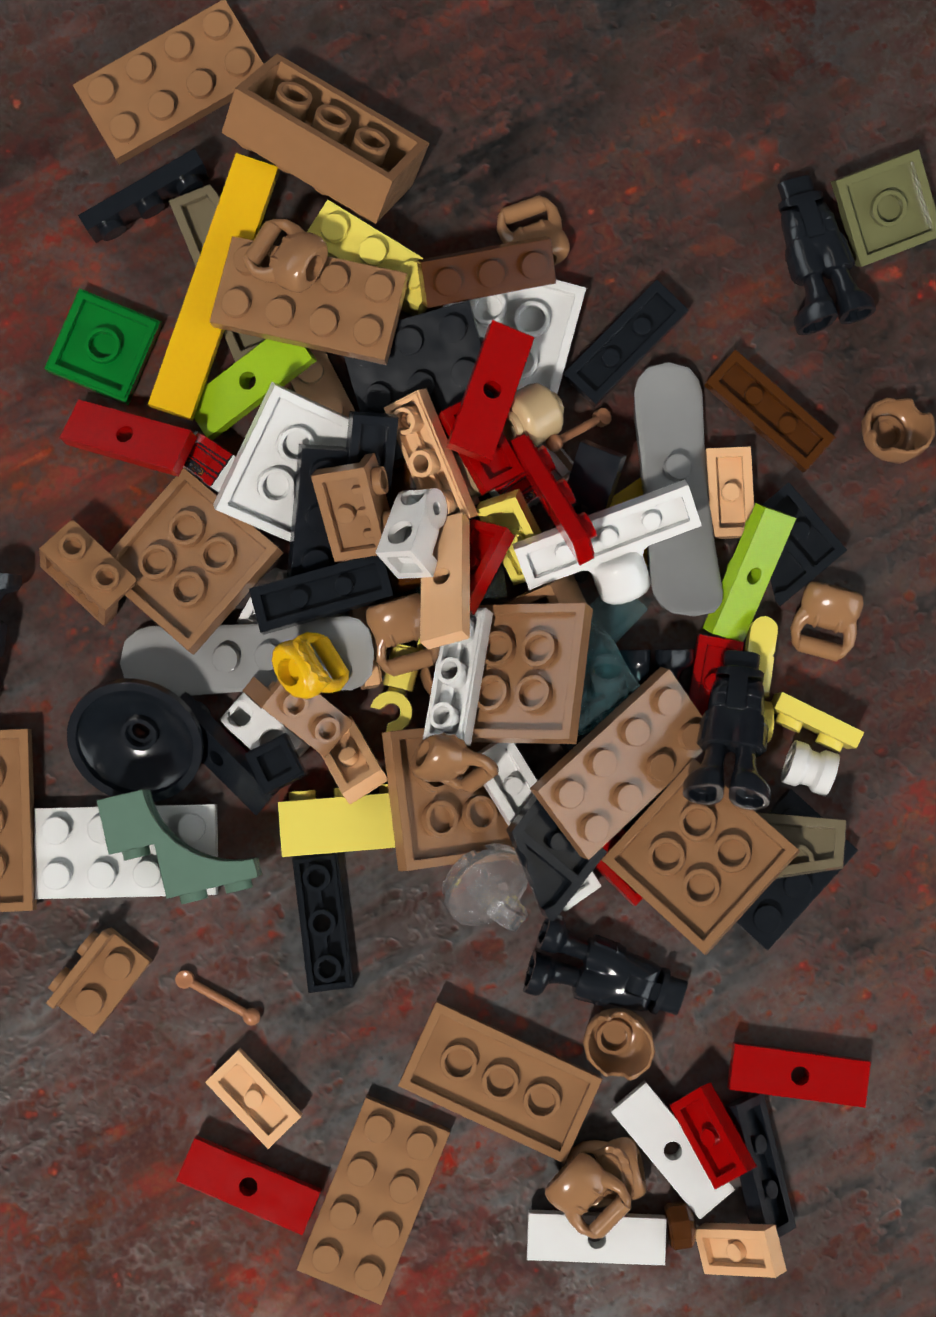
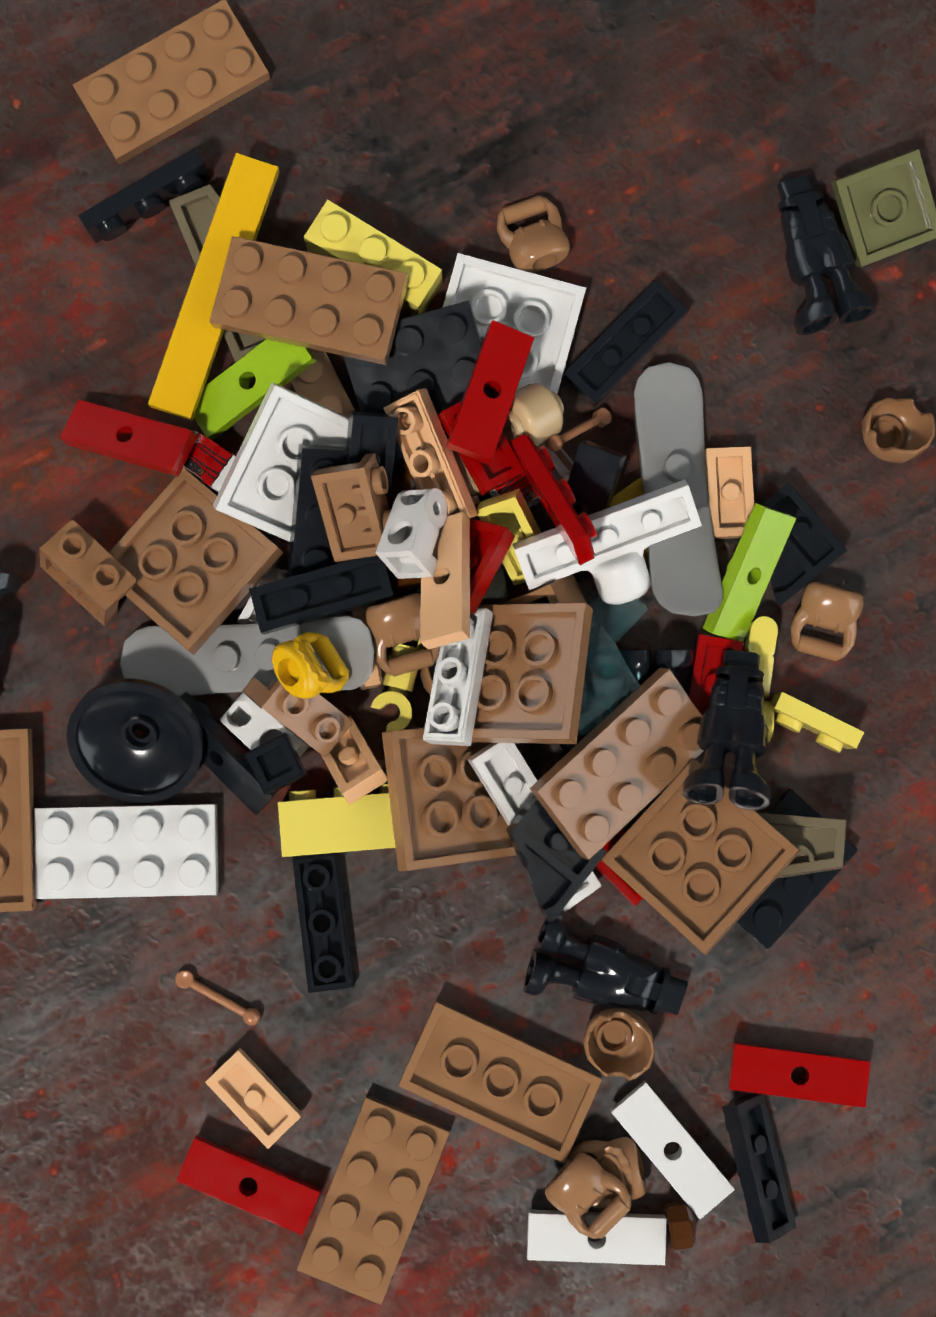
(99, 979): medium nougat bracket -> none
(103, 346): green tile -> none
(134, 823): sand green arch -> none
(296, 260): medium nougat piece -> none
(324, 137): medium nougat brick -> none
(446, 757): medium nougat piece -> none
(486, 271): reddish brown plate -> none
(487, 888): clear tile -> none
(713, 1135): red plate -> none
(740, 1249): light nougat plate -> none
(769, 411): reddish brown plate -> none
(810, 768): white wheel -> none

